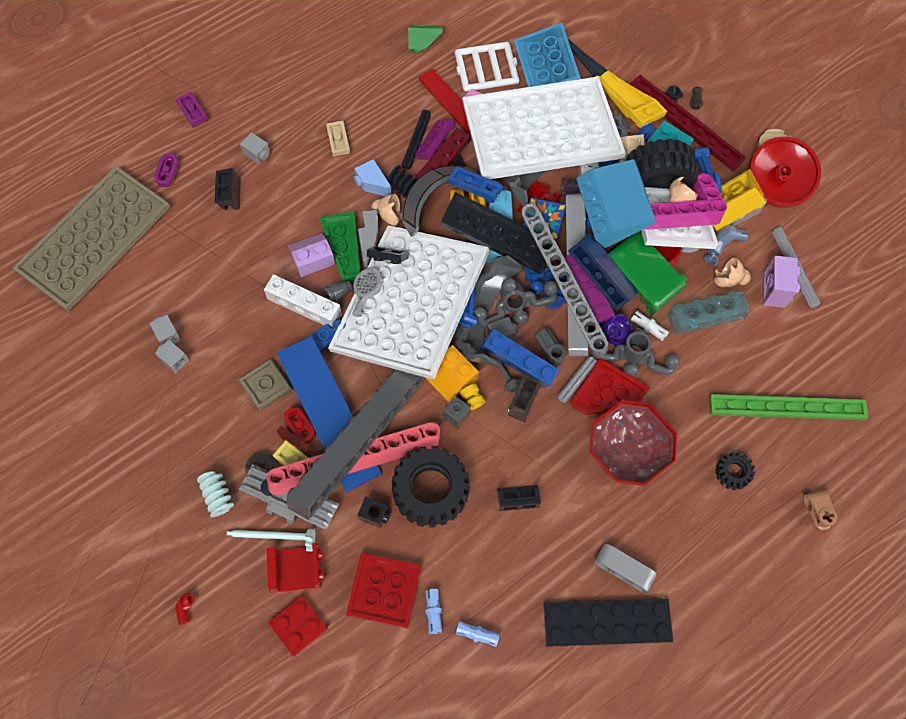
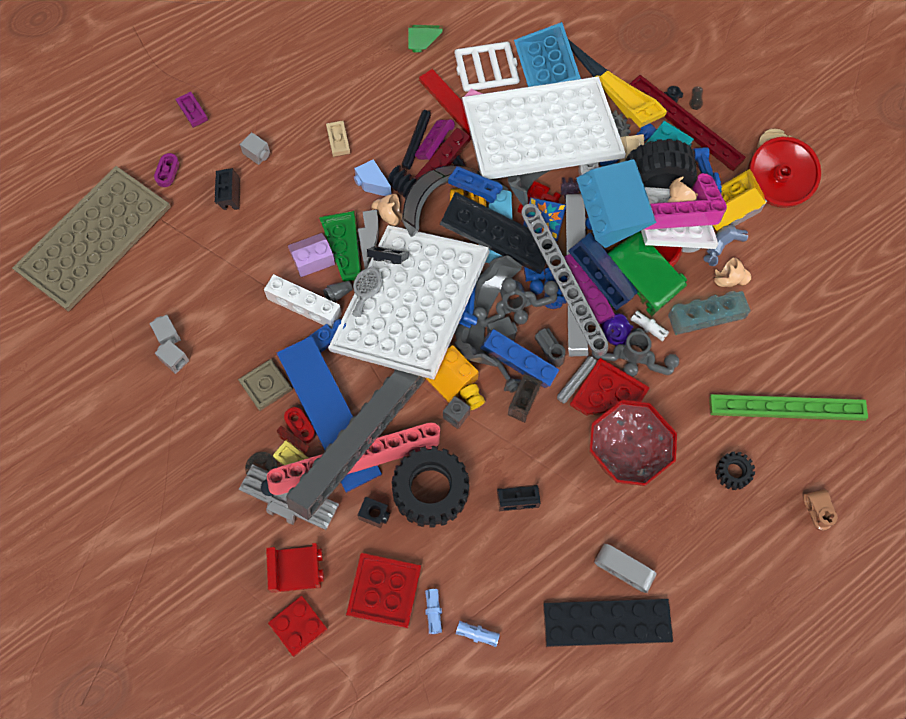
(183, 606): red arm -> none
(214, 493): light aqua piece -> none
(309, 536): light aqua piece -> none
(780, 281): lavender brick -> none
(788, 251): light grey axle -> none

